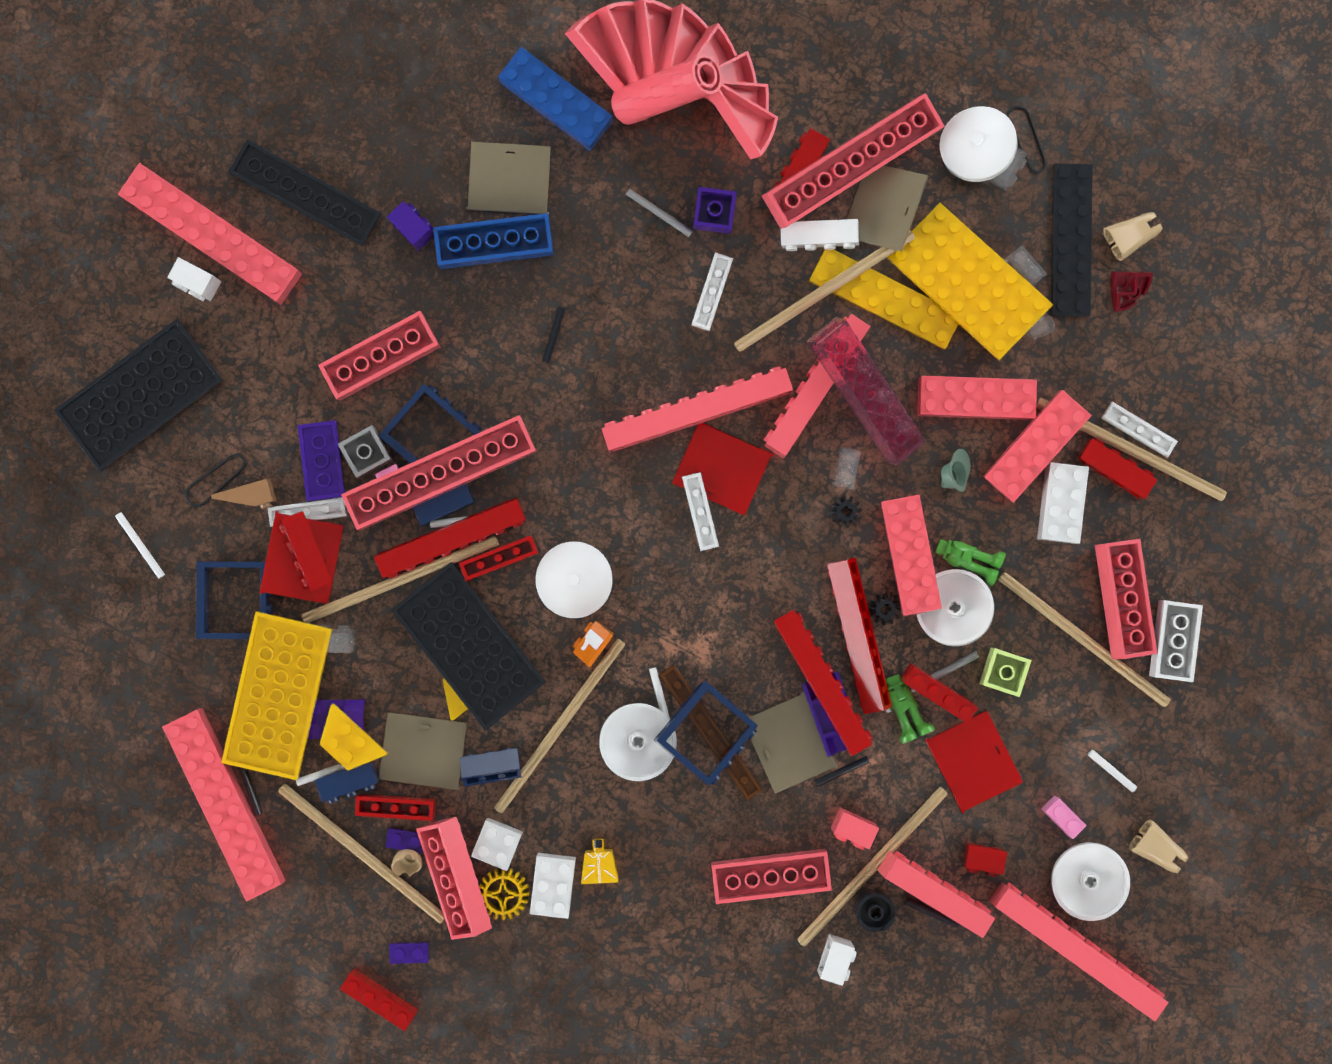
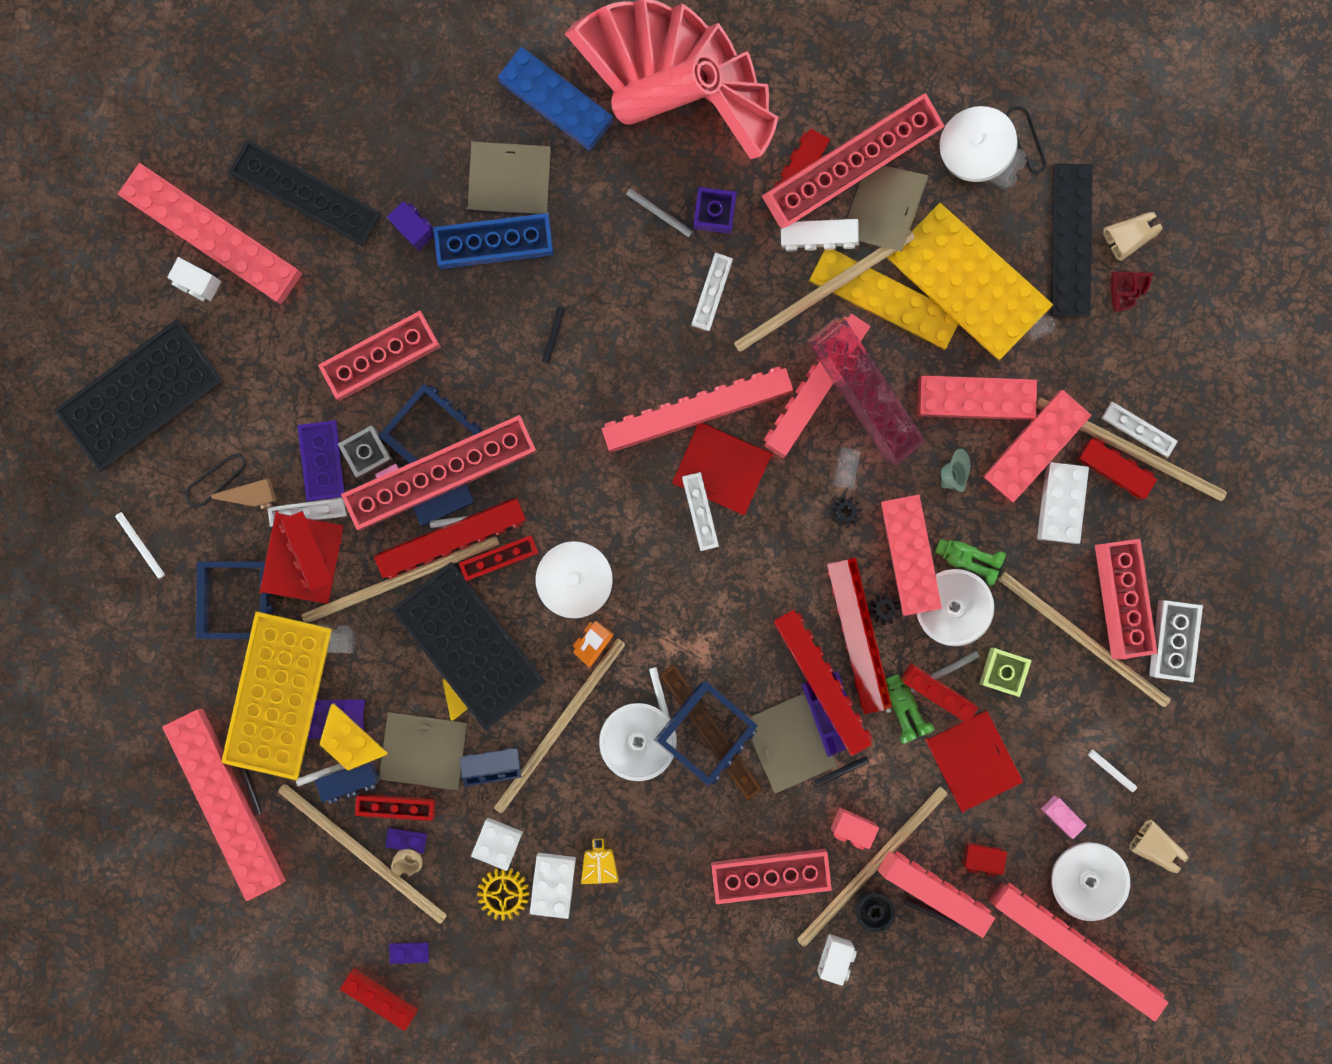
(454, 878): coral brick -> none
(1026, 265): clear brick -> none

